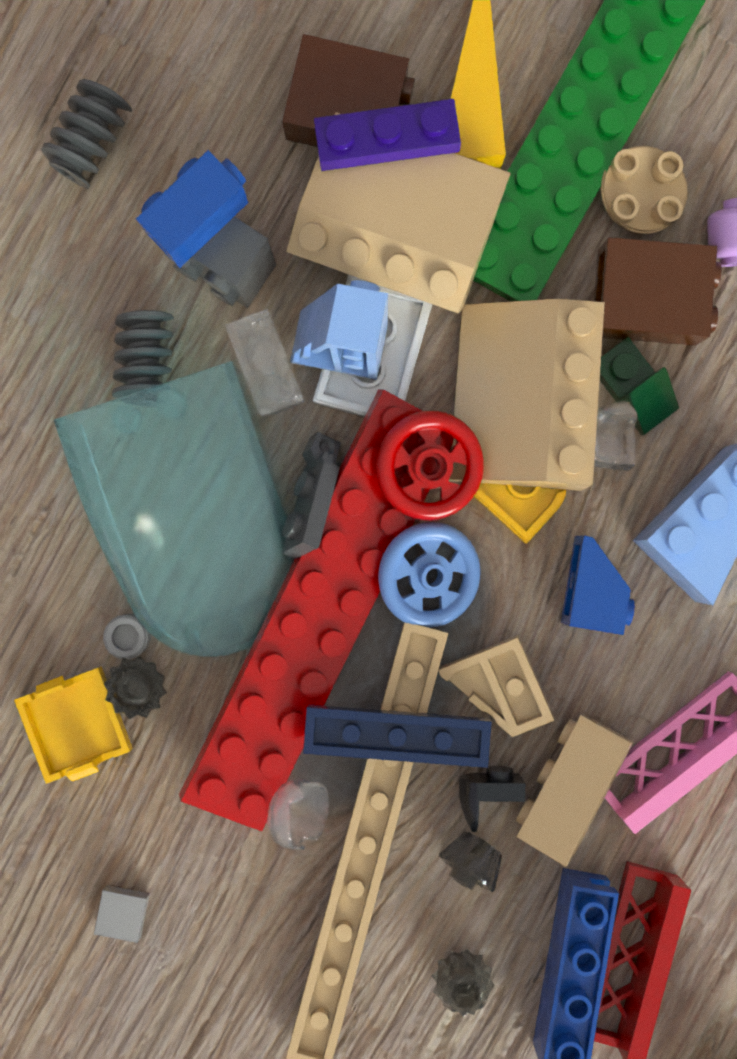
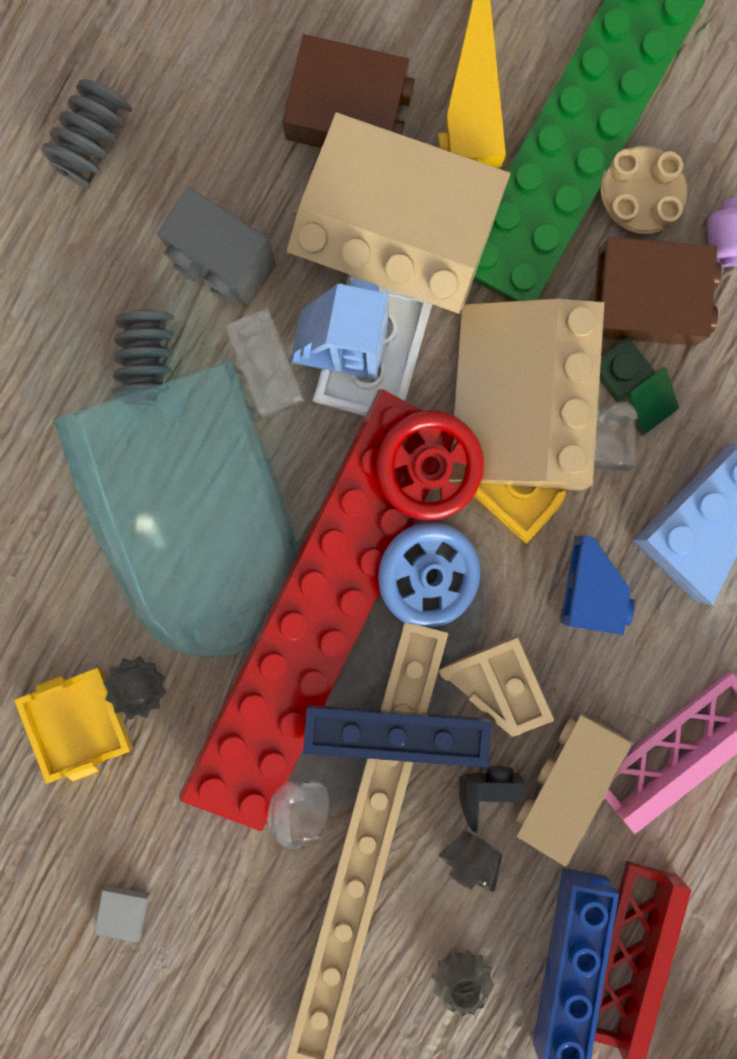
(126, 637): light grey tile -> none
(194, 206): blue brick -> none
(314, 495): dark grey hinge -> none
(387, 134): dark purple plate -> none

